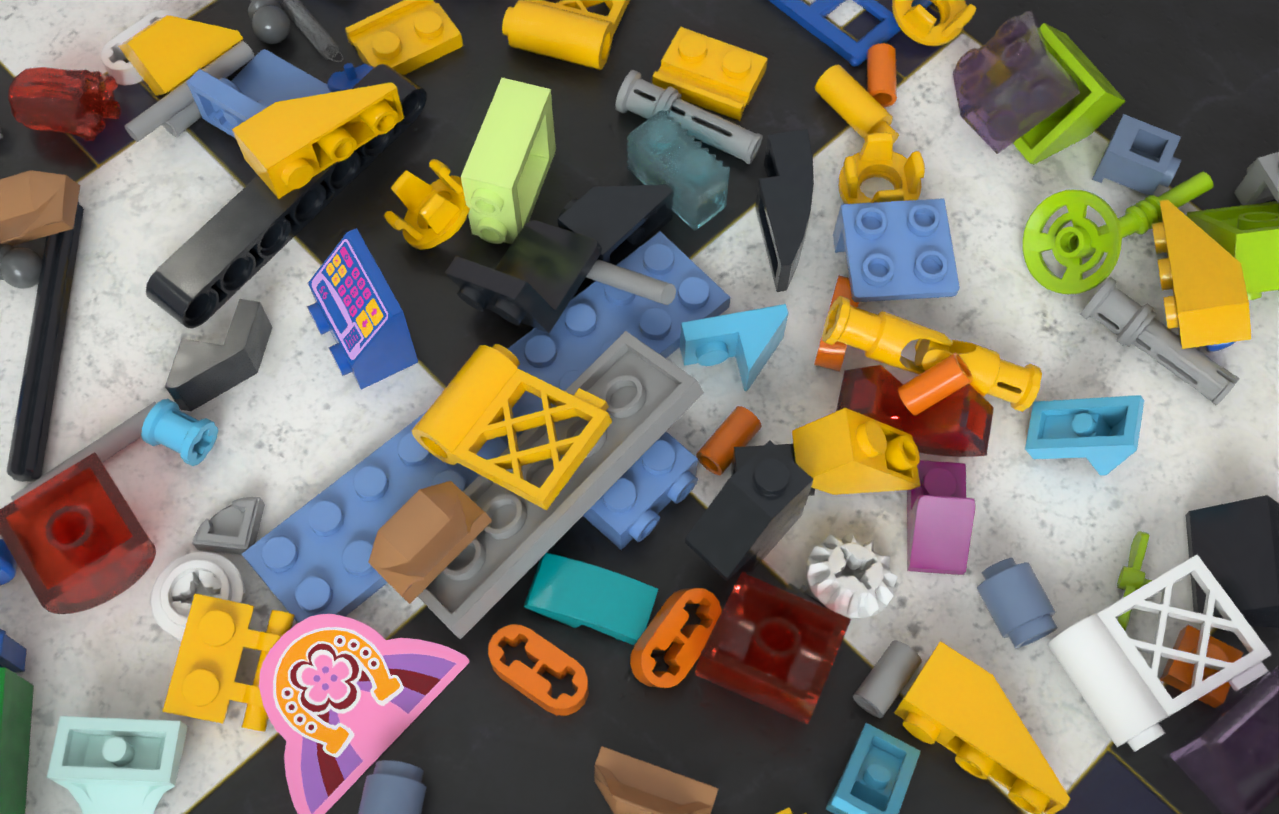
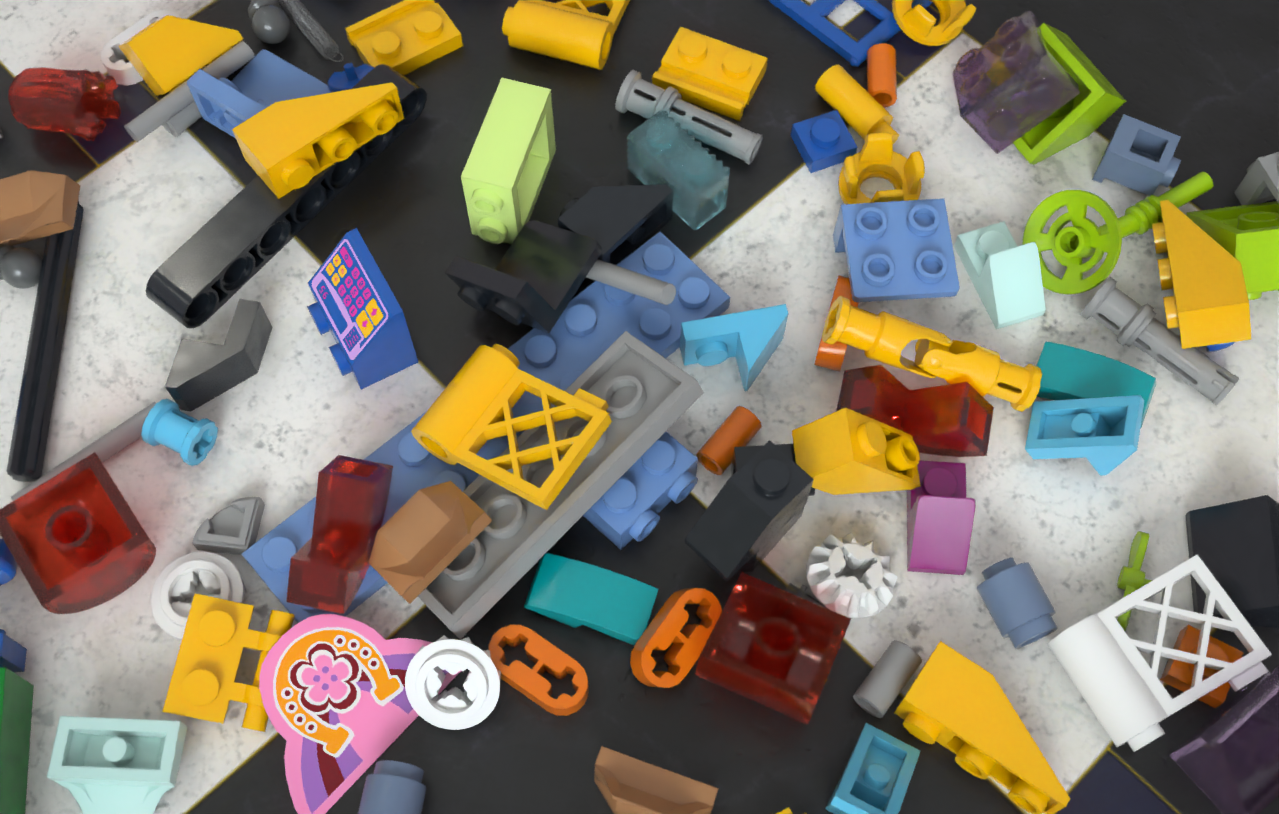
(346, 522): none -> clear red brick
(433, 209): yellow piece -> none
(452, 708): none -> white gear
(785, 202): black slope -> none
(823, 141): none -> blue plate
(935, 384): orange piece -> none
(1003, 274): none -> light aqua slope
(1084, 374): none -> teal slope

